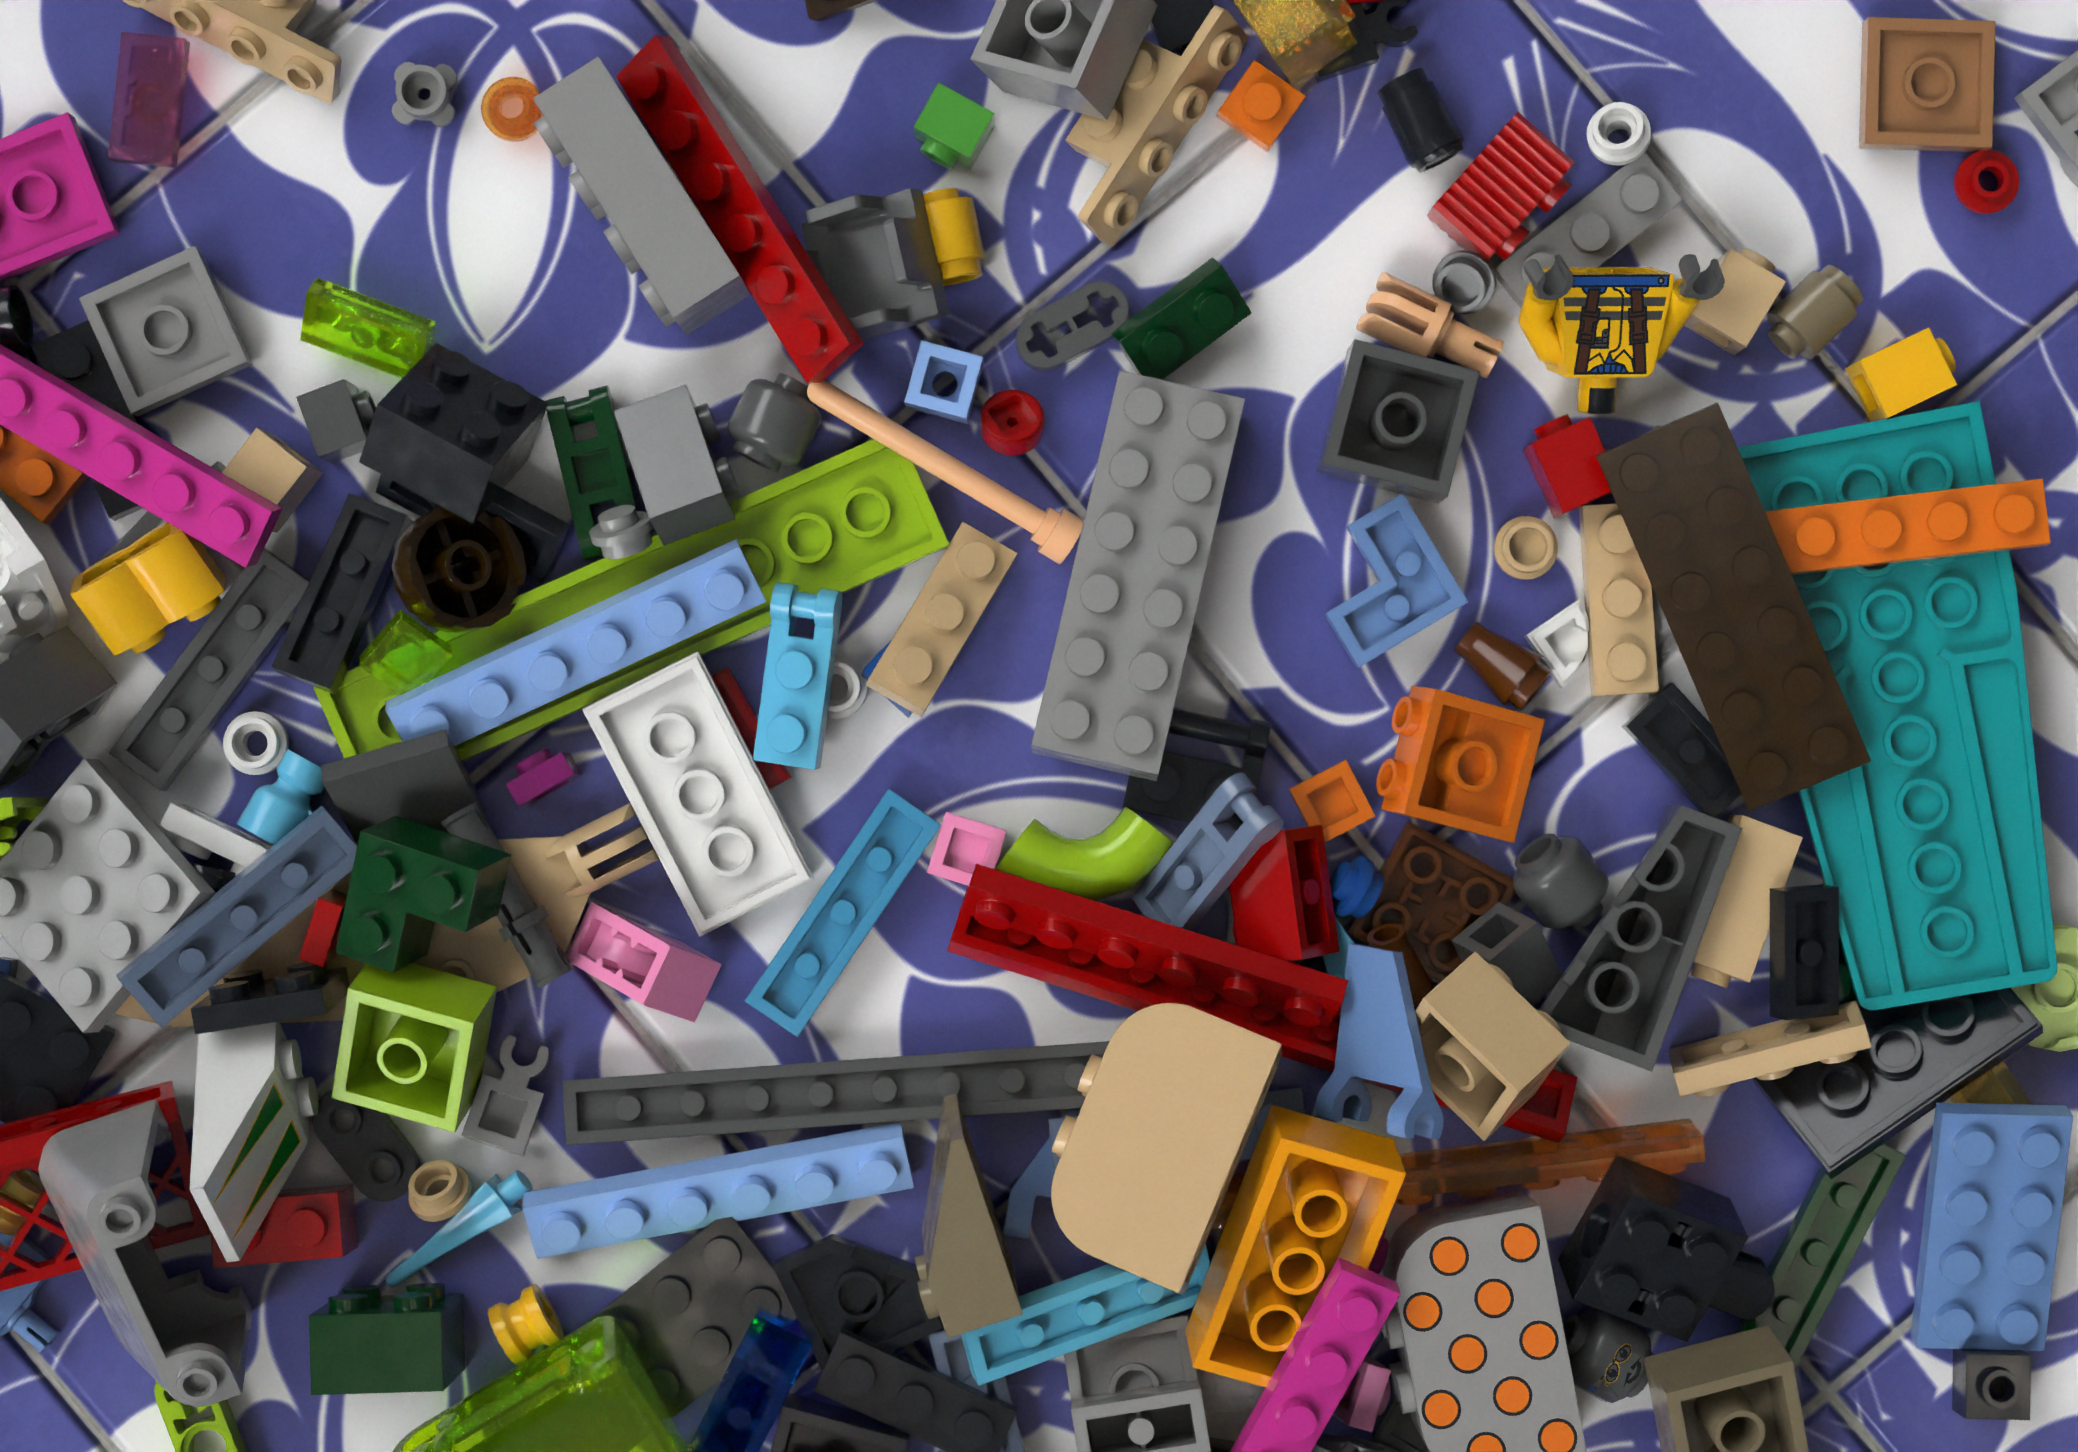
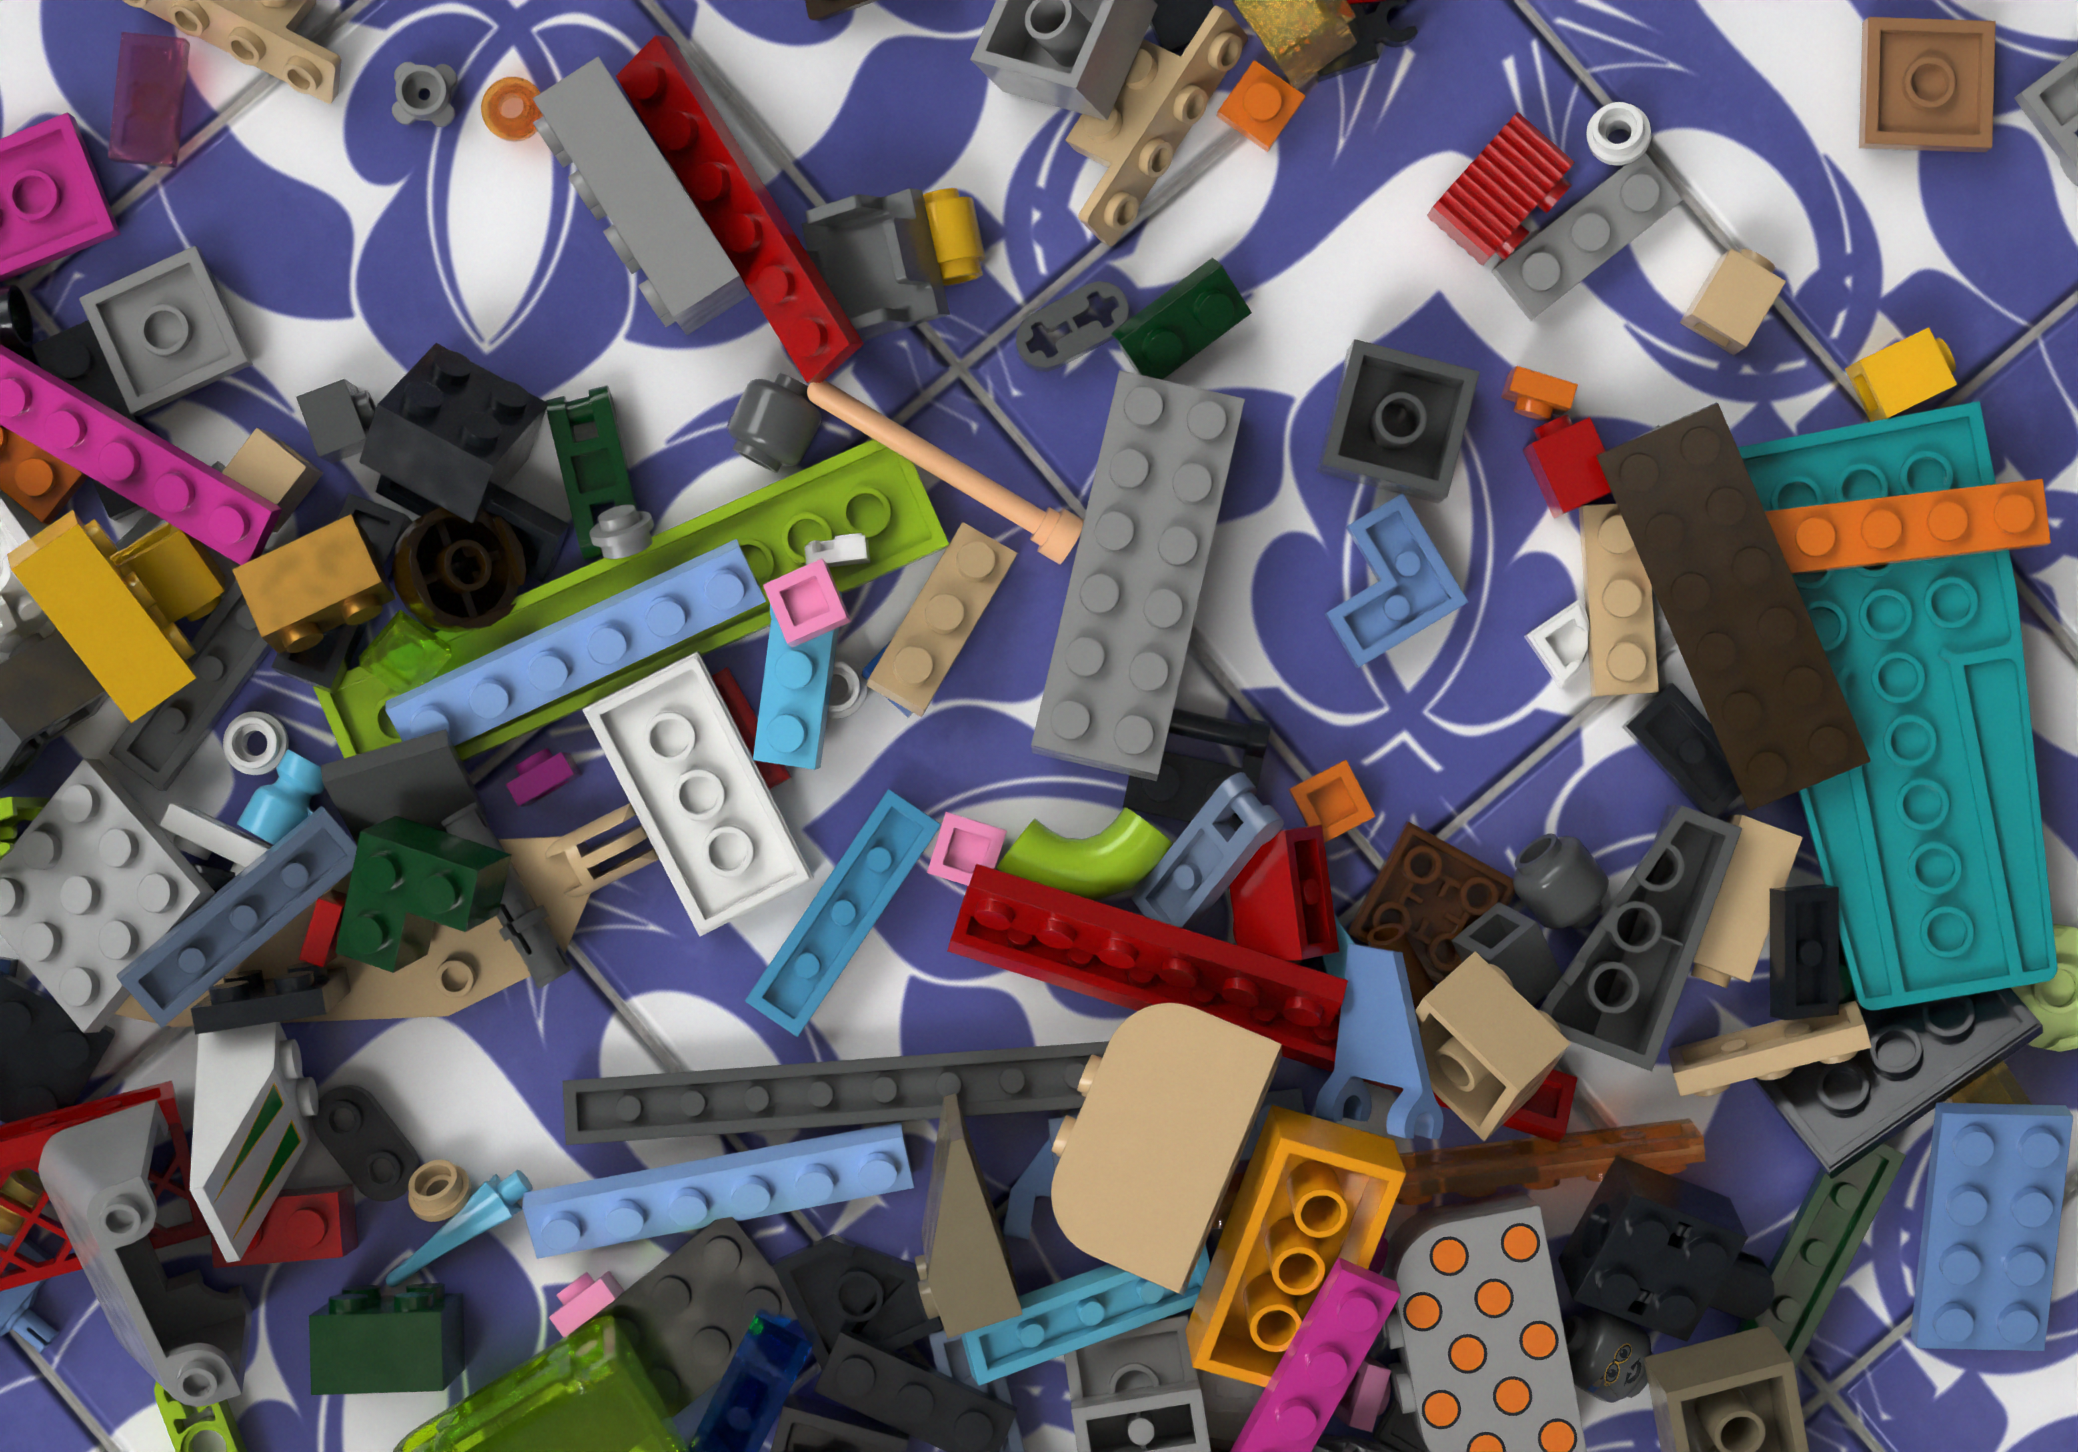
(104, 614): none -> yellow brick
(314, 586): none -> pearl gold brick
(365, 328): clear neon green plate -> none
(414, 1043): lime brick -> none
(506, 1107): light grey plate -> none
(525, 1324): yellow wheel -> none
(584, 1300): none -> bright pink plate
(642, 963): bright pink arch -> none
(675, 464): brick -> none
(806, 603): none -> bright pink plate
(841, 551): none -> white tile
(939, 360): light blue plate -> none
(953, 128): bright green plate -> none
(1012, 422): red tile -> none
(1355, 887): blue plate -> none
(1420, 120): black piece -> none
(1424, 326): light nougat arm -> none
(1460, 763): orange plate -> none
(1464, 281): dark grey plate -> none
(1504, 666): reddish brown cone -> none
(1525, 547): tan plate -> none
(1538, 394): none -> orange plate
(1609, 320): torso -> none
(1814, 313): dark tan brick -> none
(1971, 1380): black plate -> none
(1973, 195): red plate -> none

